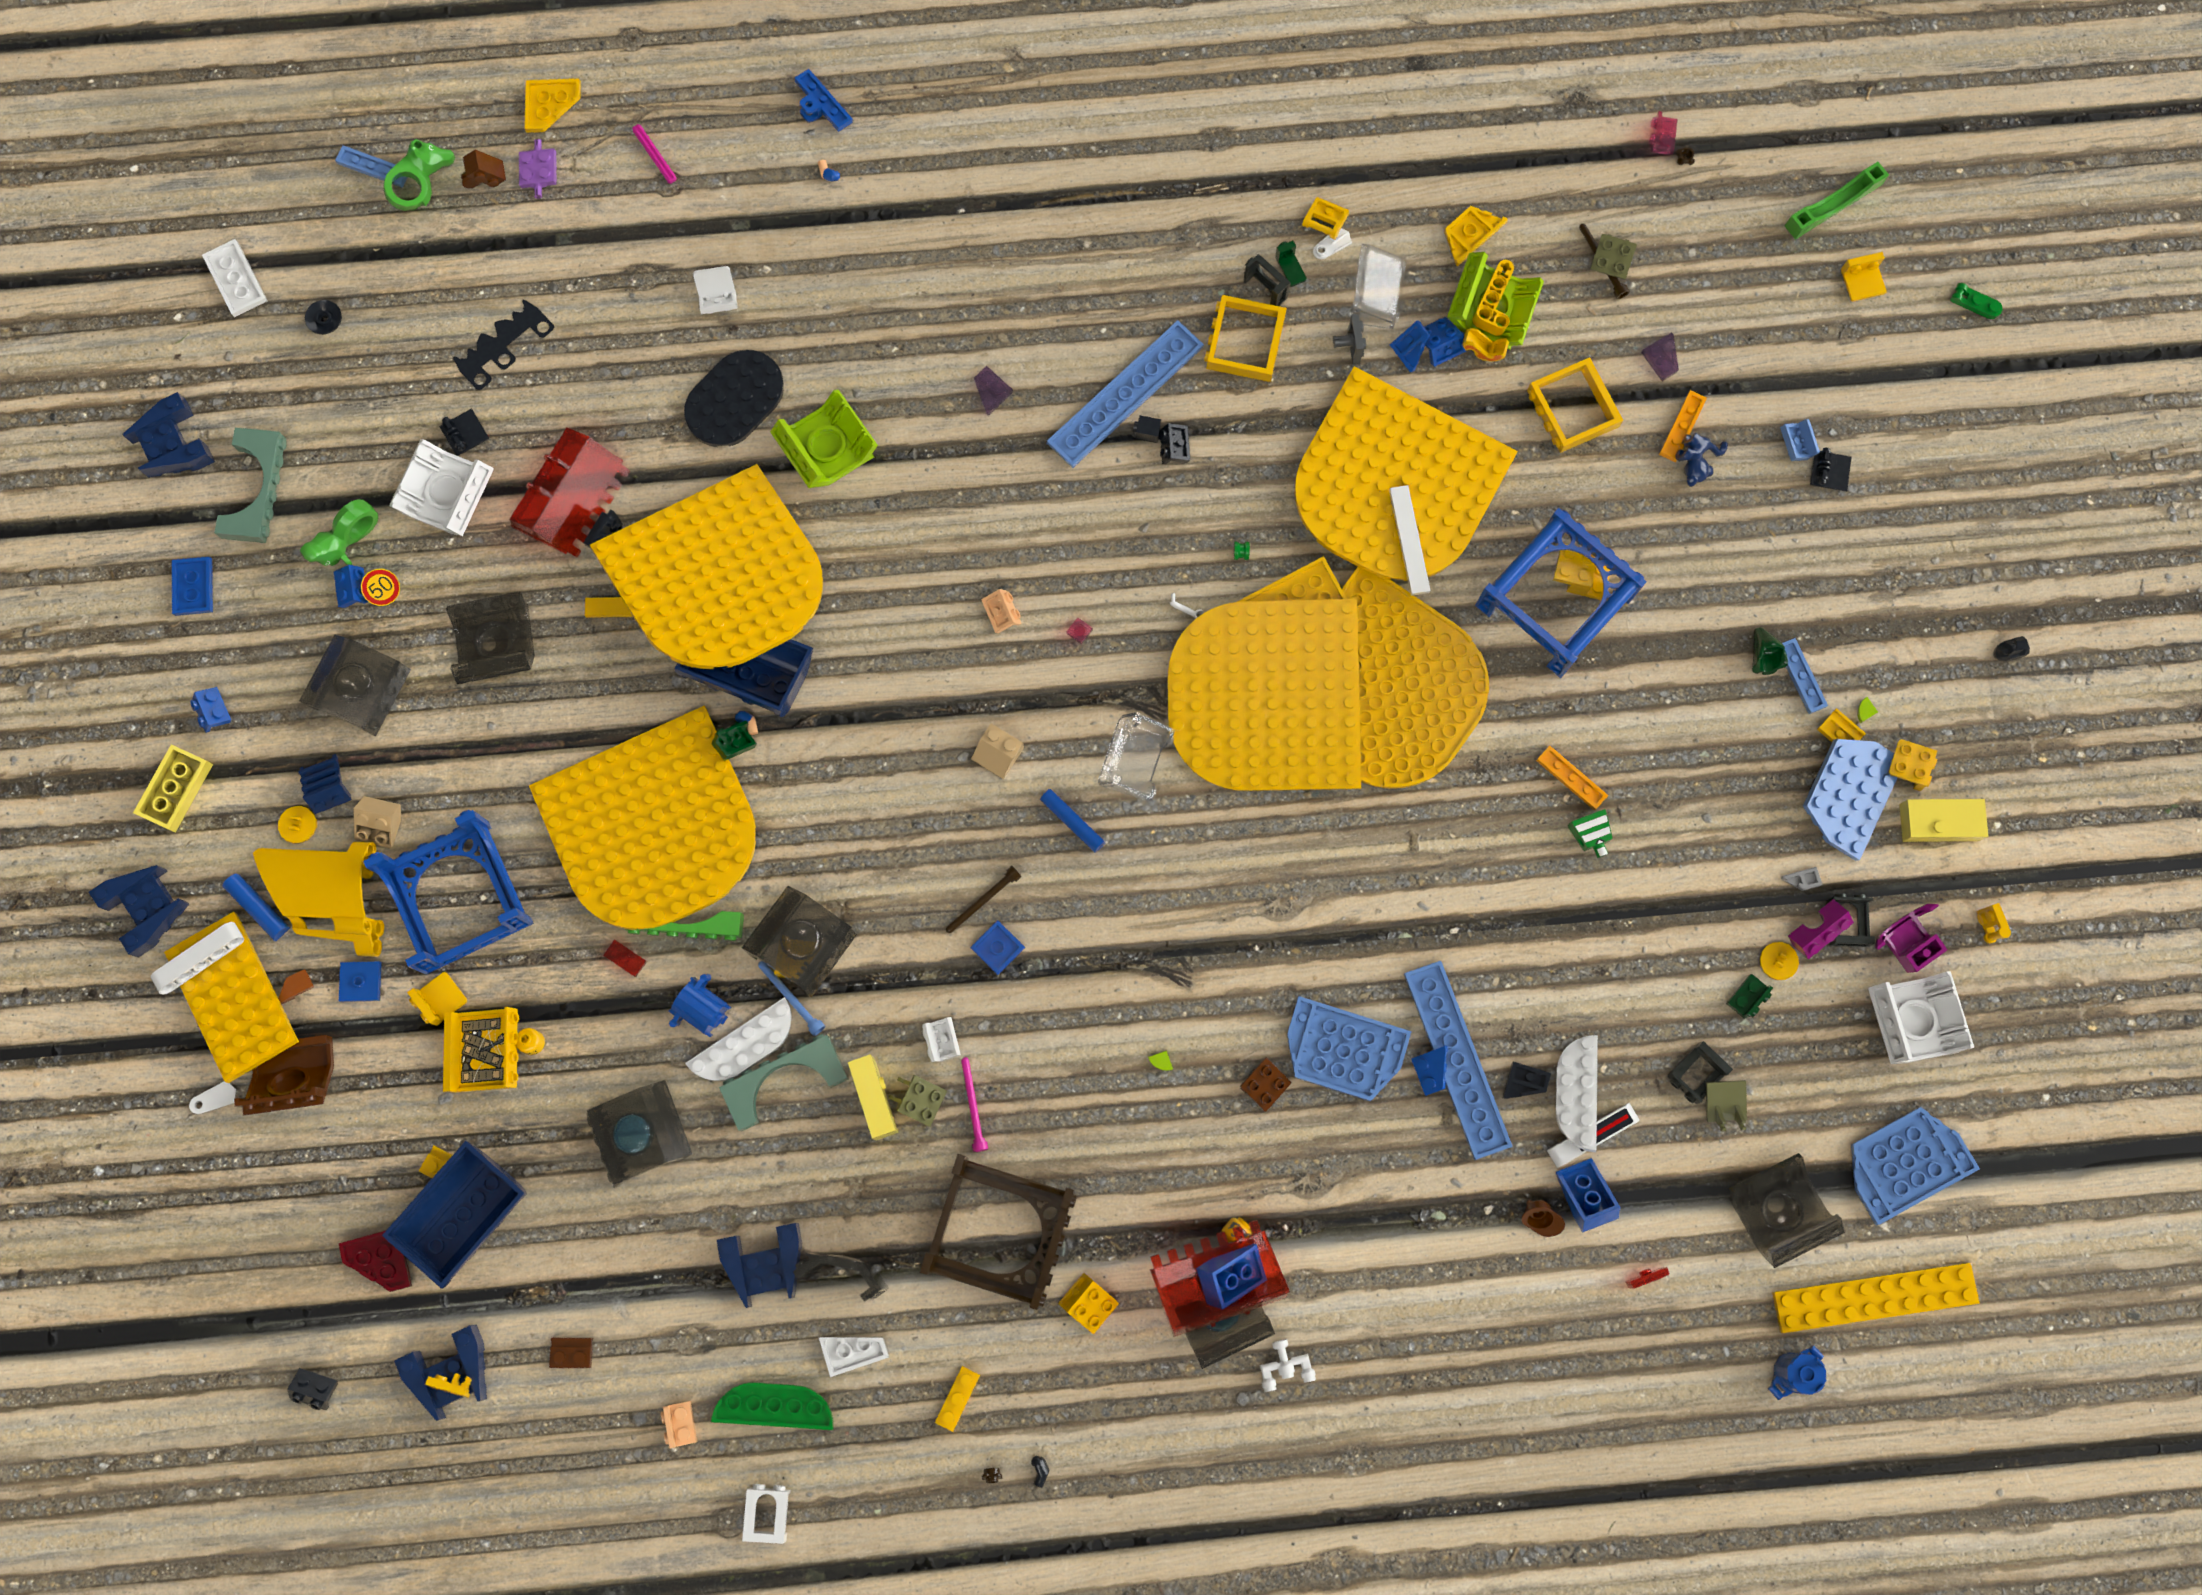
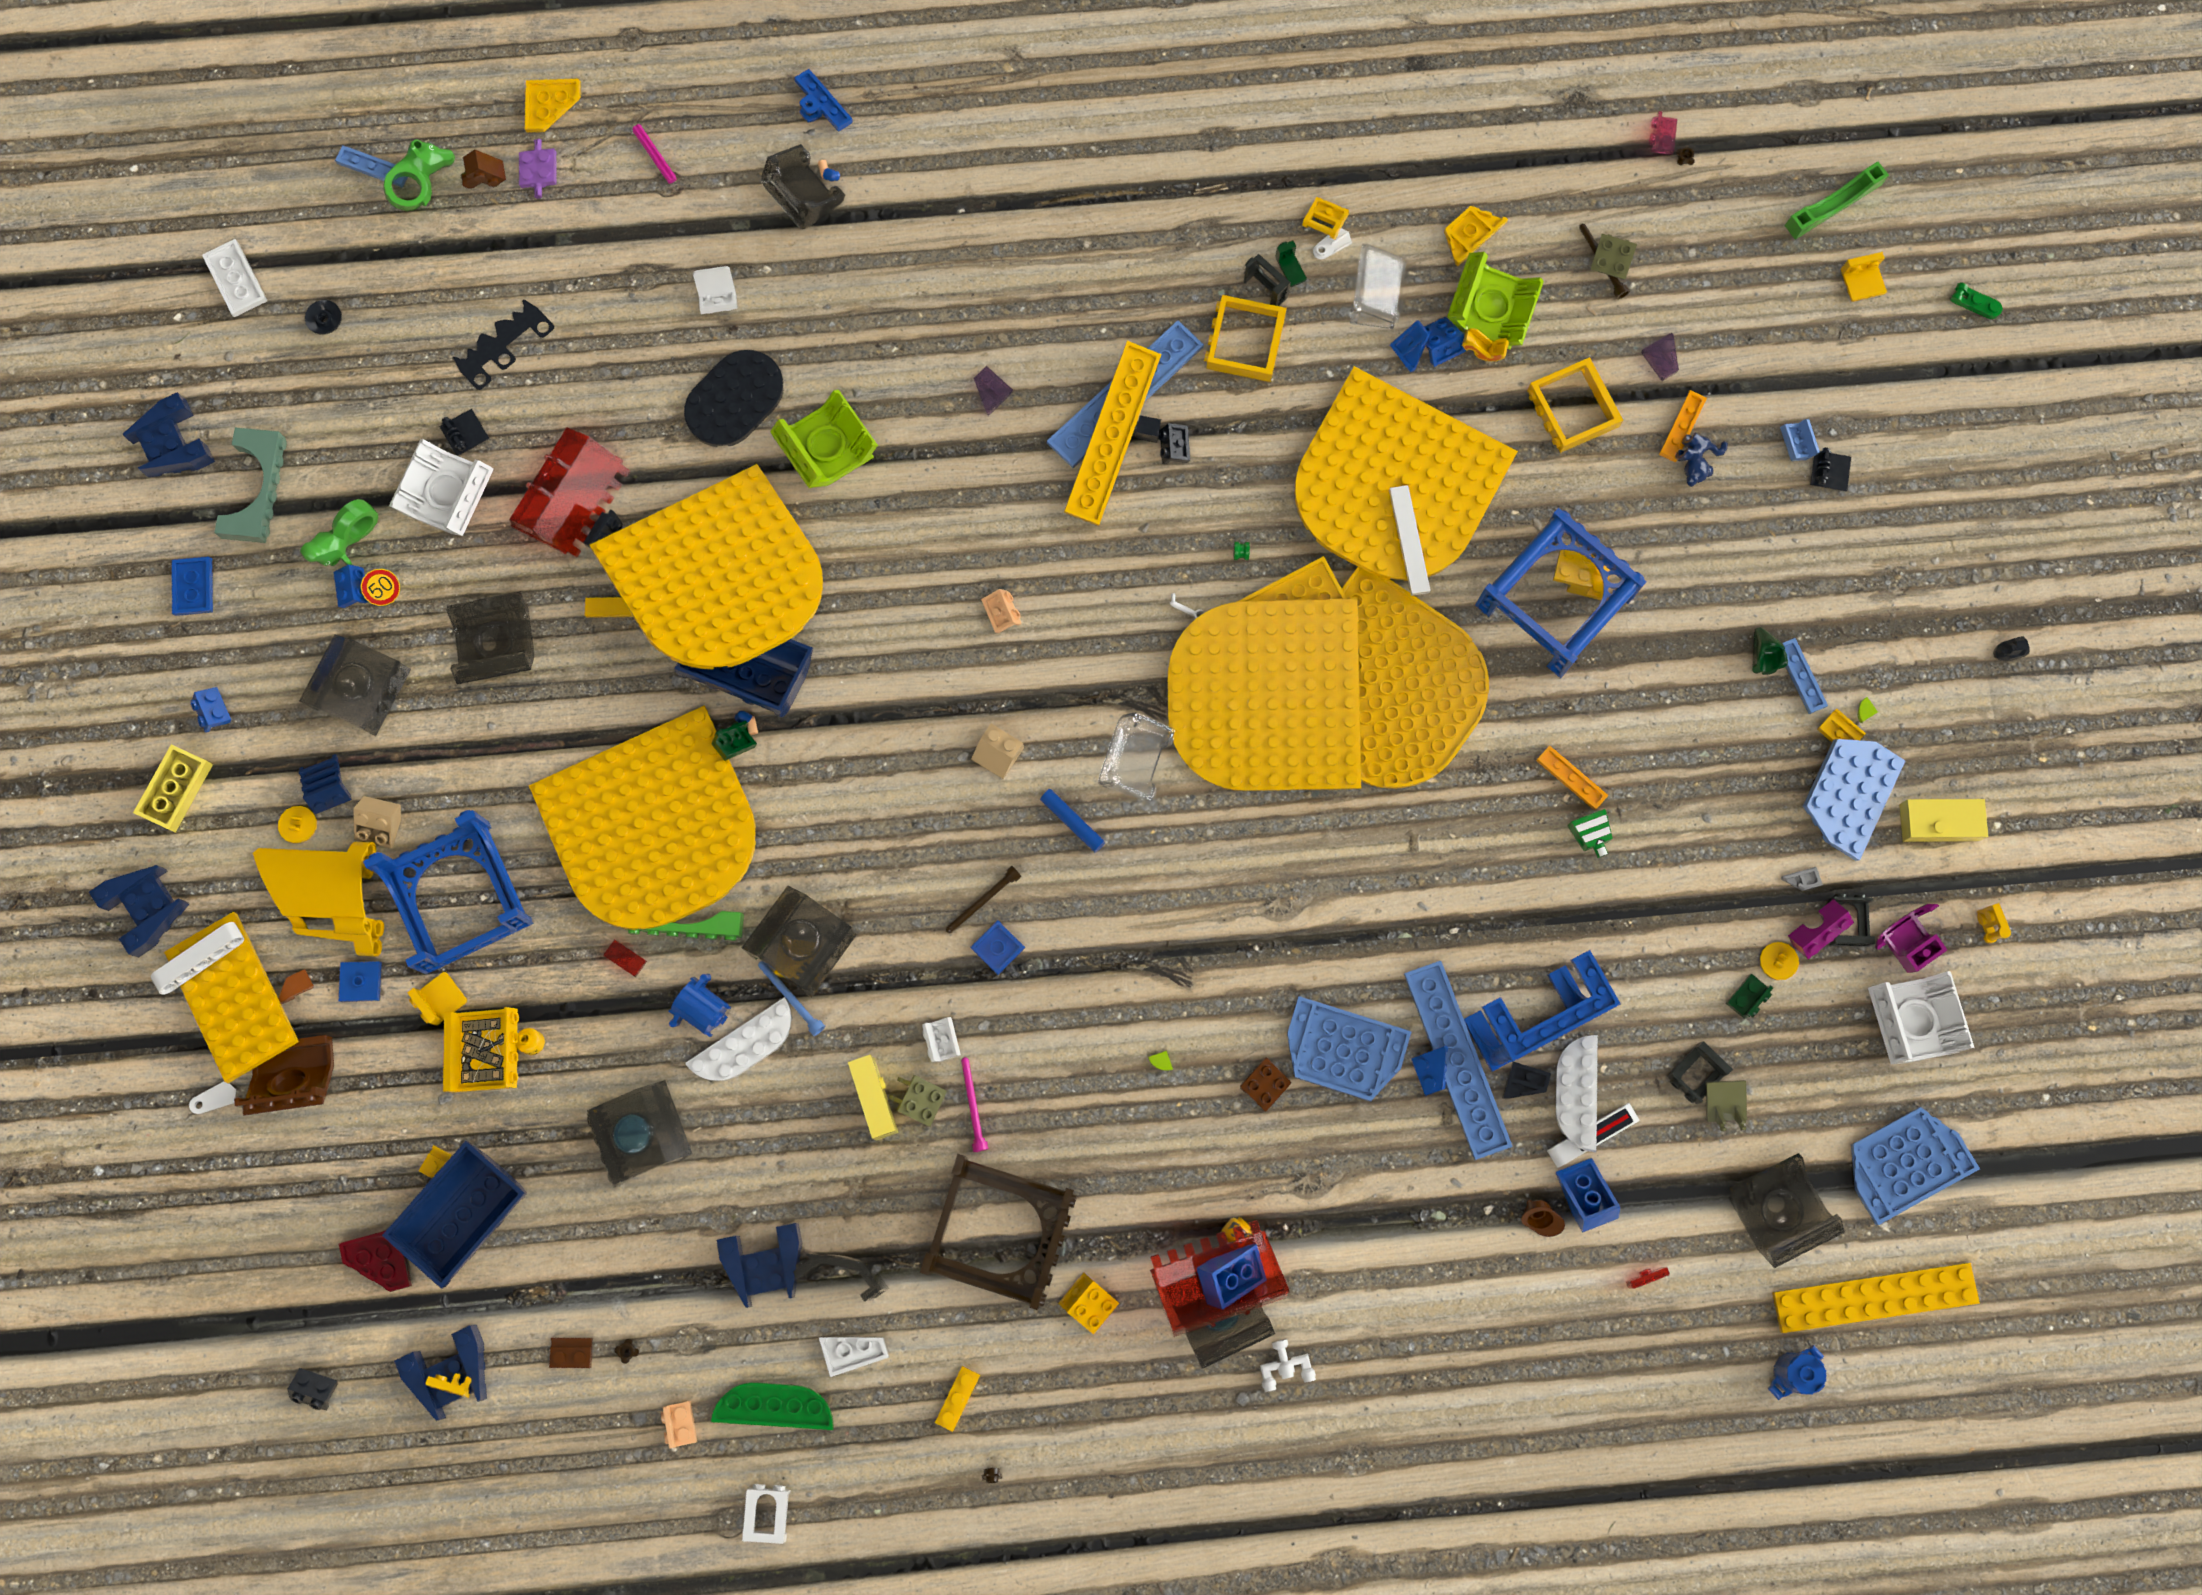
(255, 906): blue brick -> none
(625, 1357): none -> dark brown plate
(742, 1092): sand green arch -> none
(798, 188): none -> clear smoke windscreen
(1042, 1470): black arm -> none
(1079, 630): clear pink plate -> none
(1112, 433): none -> yellow plate
(1353, 339): dark grey plate -> none
(1494, 294): yellow beam -> none
(1578, 1012): none -> blue arch
(1913, 763): yellow bracket -> none

